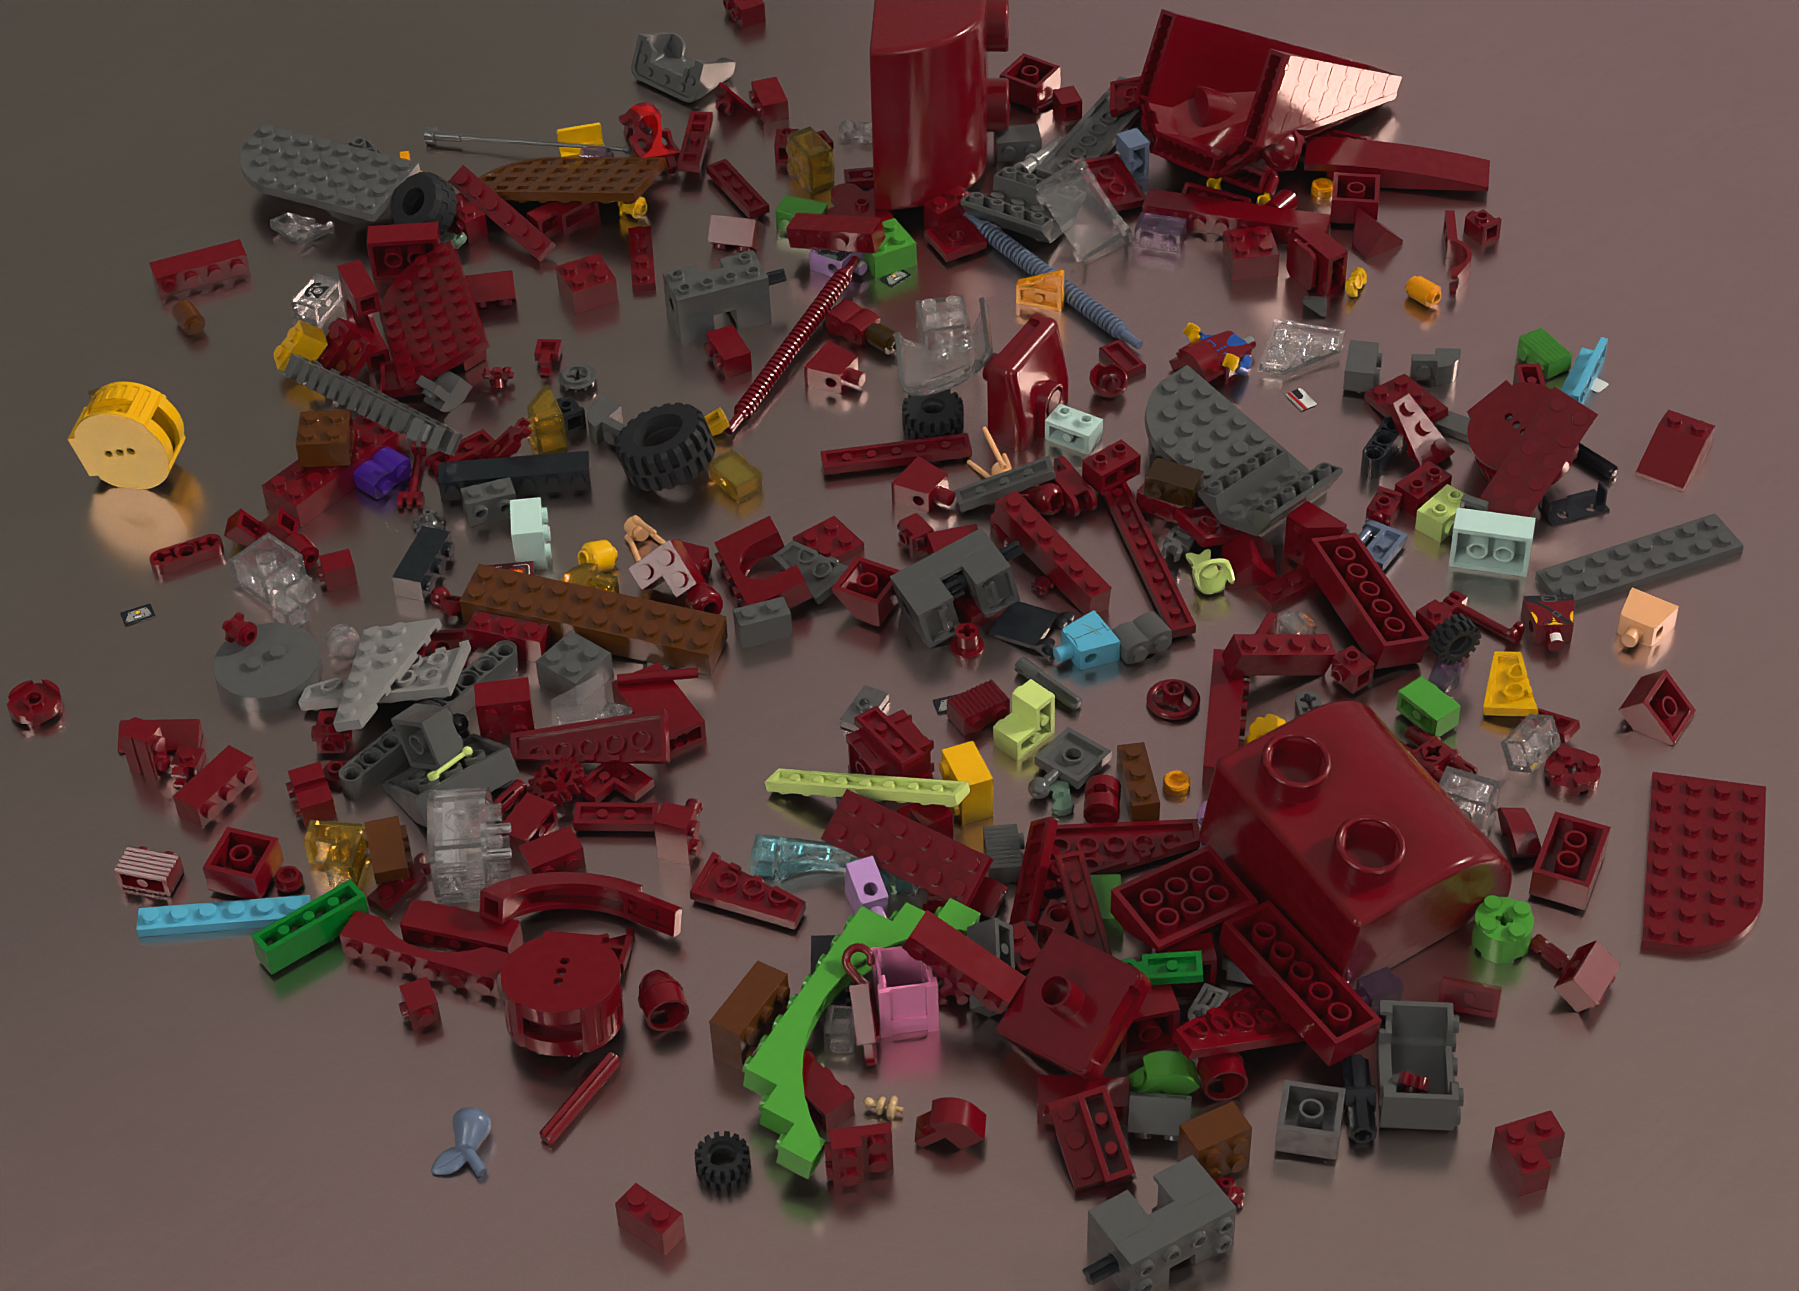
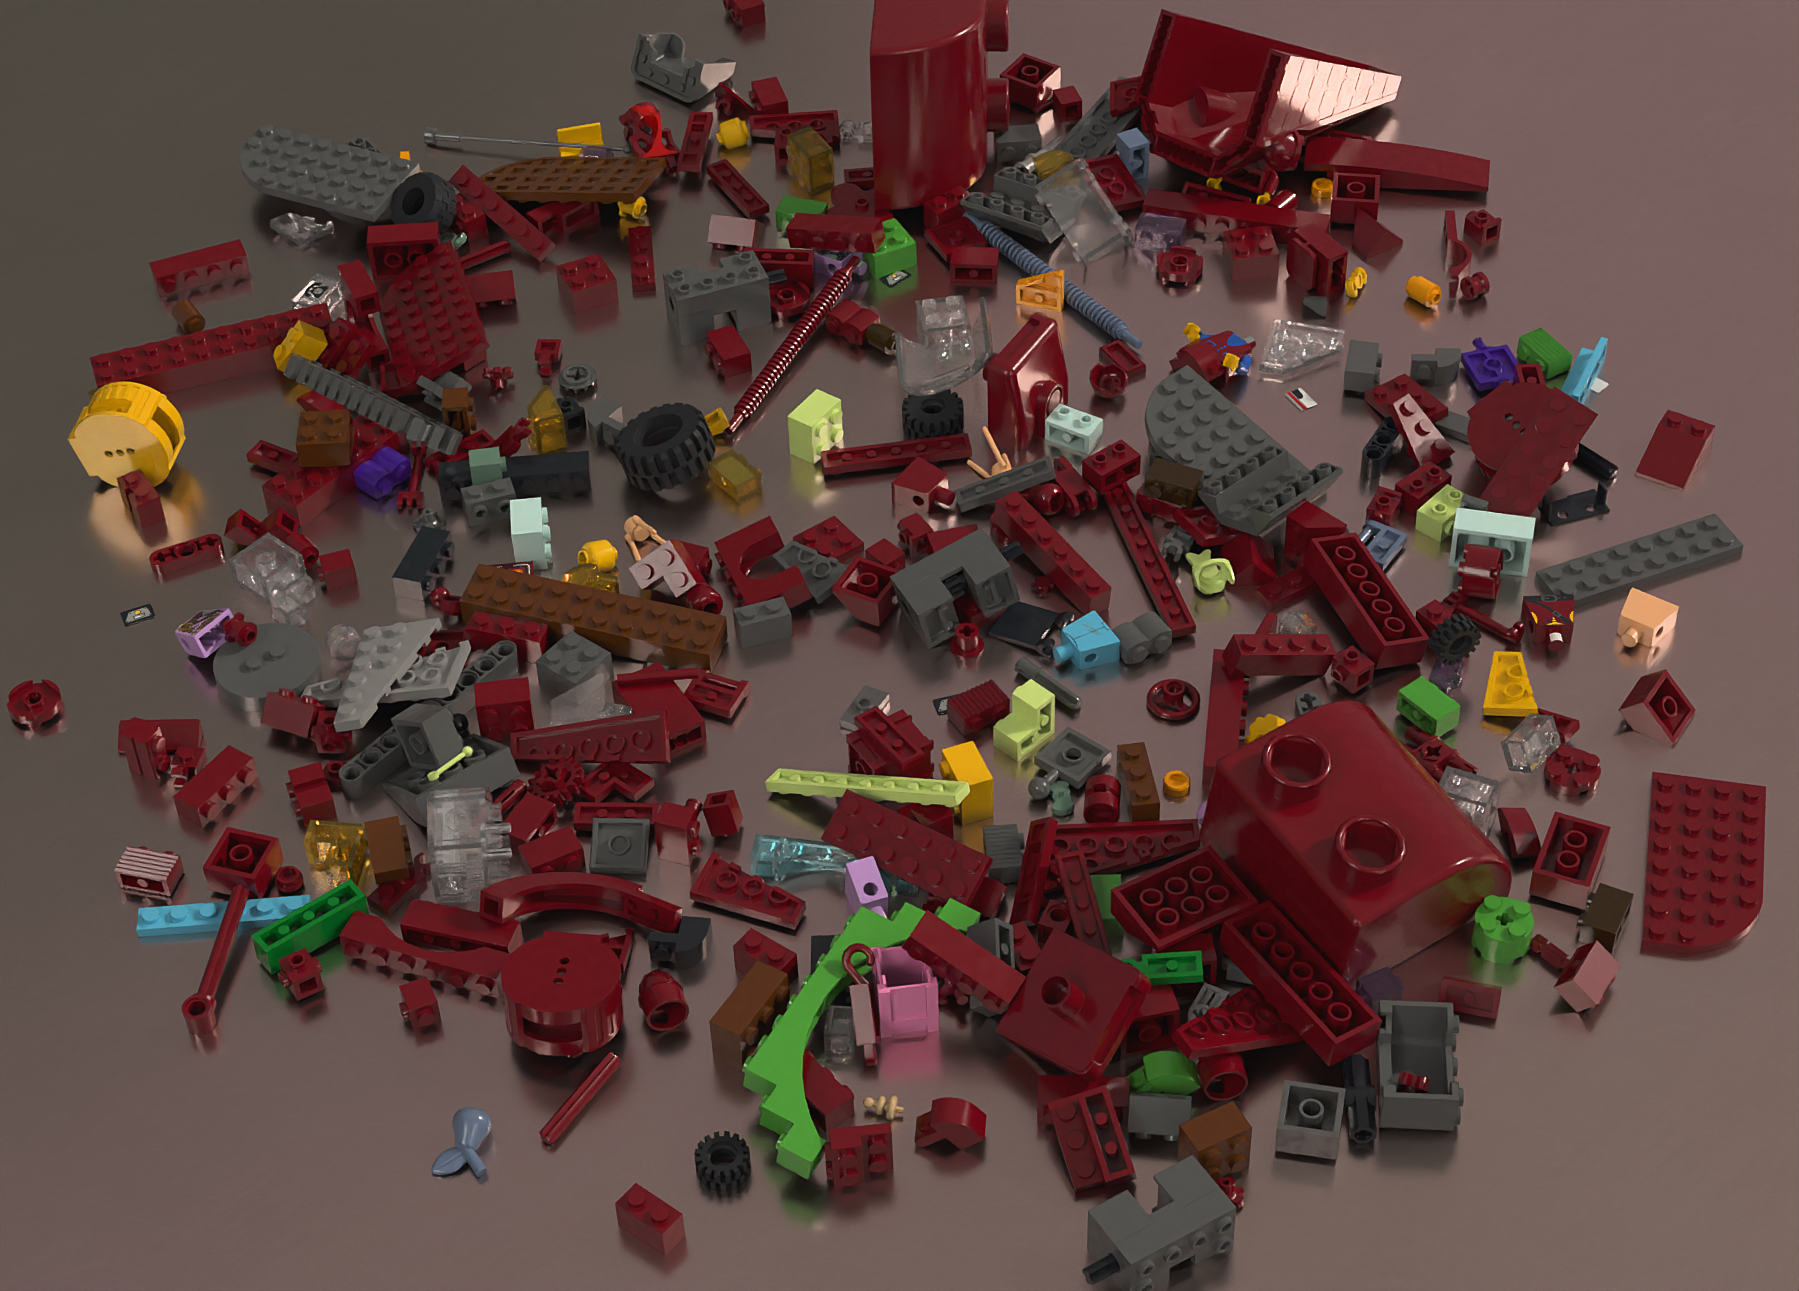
(141, 498): none -> dark red brick
(203, 632): none -> lavender torso
(203, 1001): none -> dark red piece
(206, 354): none -> dark red brick
(271, 456): none -> dark red plate
(291, 712): none -> dark red brick
(301, 974): none -> dark red brick
(316, 402): none -> dark red slope
(458, 410): none -> reddish brown brick
(485, 254): none -> dark red axle
(486, 465): none -> sand green brick
(619, 846): none -> dark grey plate
(687, 947): none -> black brick
(716, 693): none -> dark red plate
(722, 813): none -> dark red brick
(733, 133): none -> yellow head
(756, 946): none -> dark red brick
(795, 301): none -> dark red plate
(797, 263): none -> dark red brick
(815, 426): none -> yellowish green brick
(819, 120): none -> dark red wing
(833, 369): dark red torso -> none
(886, 554): none -> dark red brick
(974, 265): none -> dark red brick
(1051, 162): none -> clear yellow brick
(1170, 270): none -> dark red plate
(1475, 285): none -> dark red wheel
(1480, 571): none -> dark red brick
(1489, 365): none -> dark purple plate
(1525, 1149): dark red brick -> none
(1605, 916): none -> dark brown brick

